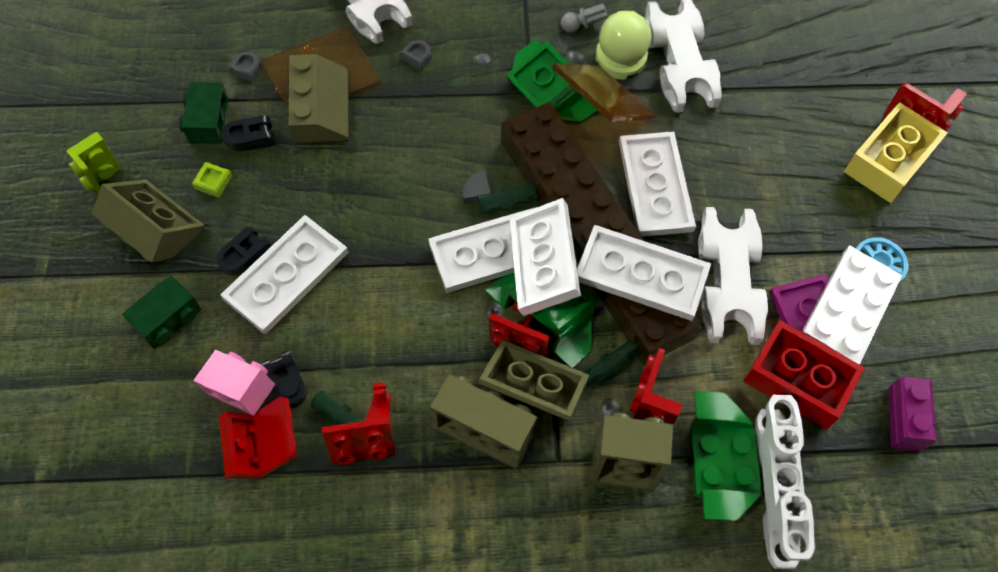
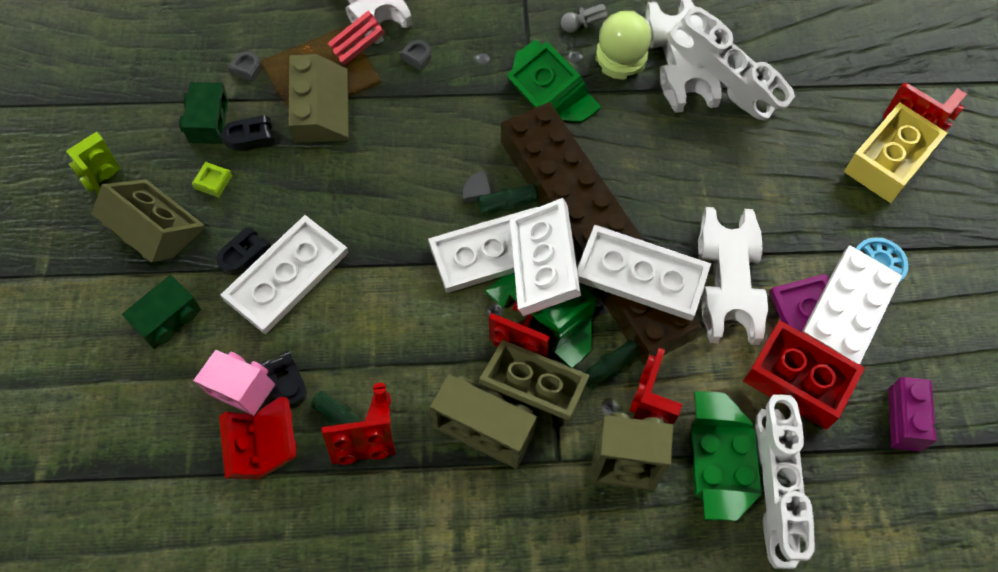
(354, 34): none -> coral tile
(603, 92): clear orange piece -> none
(656, 184): white plate -> none
(714, 48): none -> white piece

